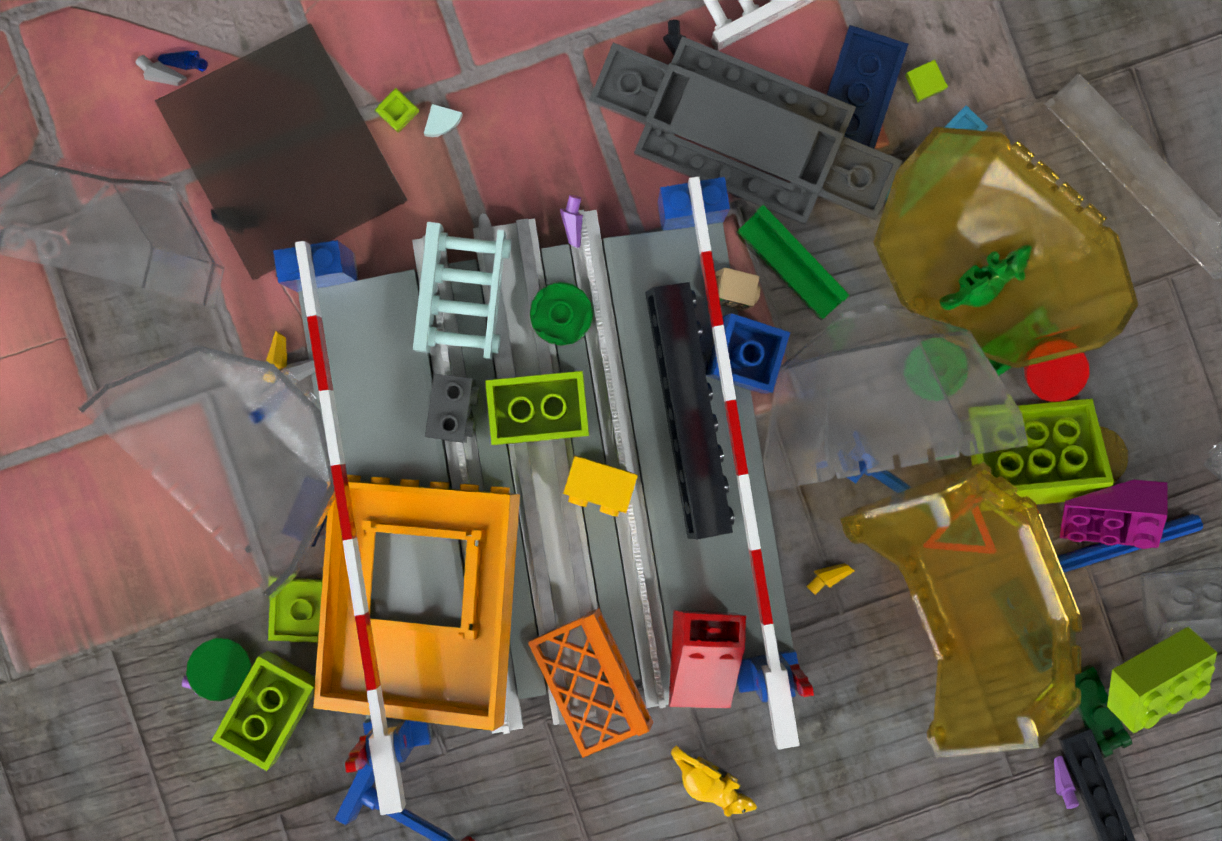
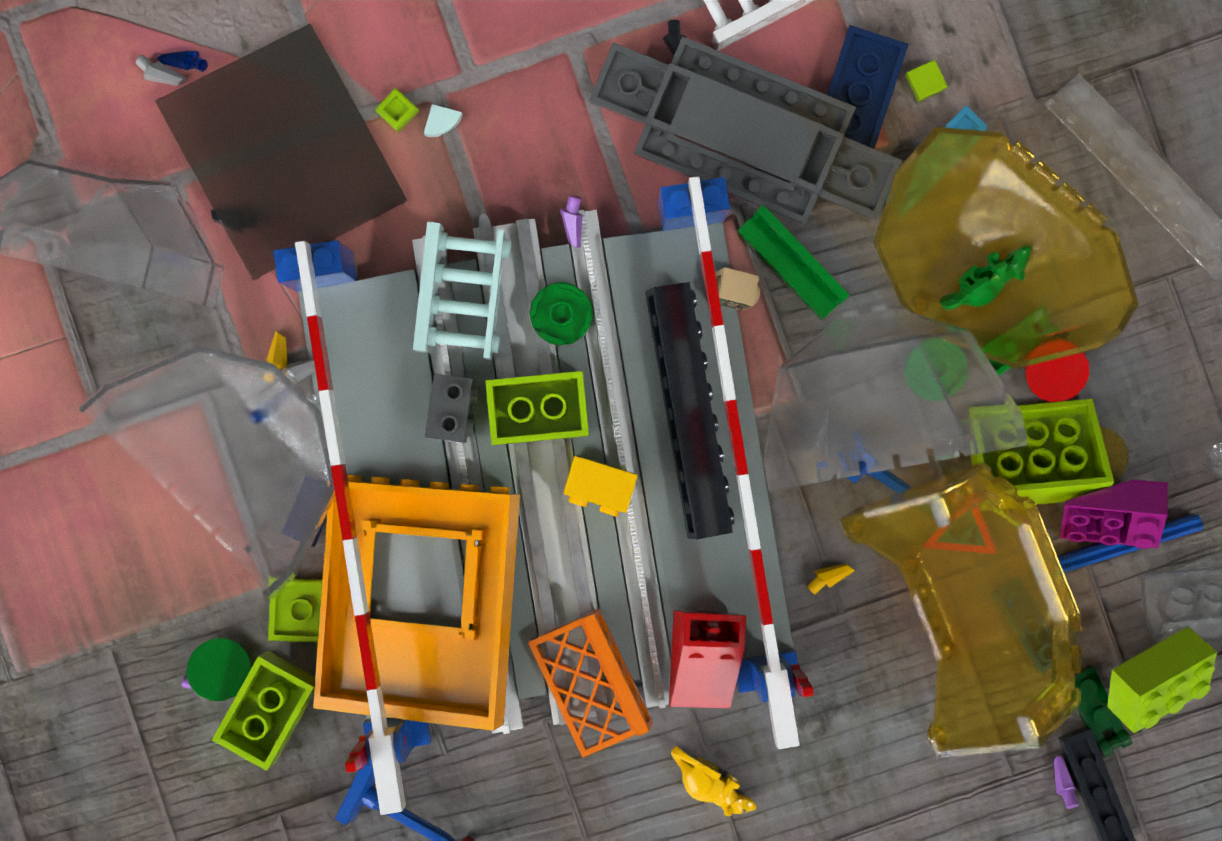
(753, 353): blue brick -> none

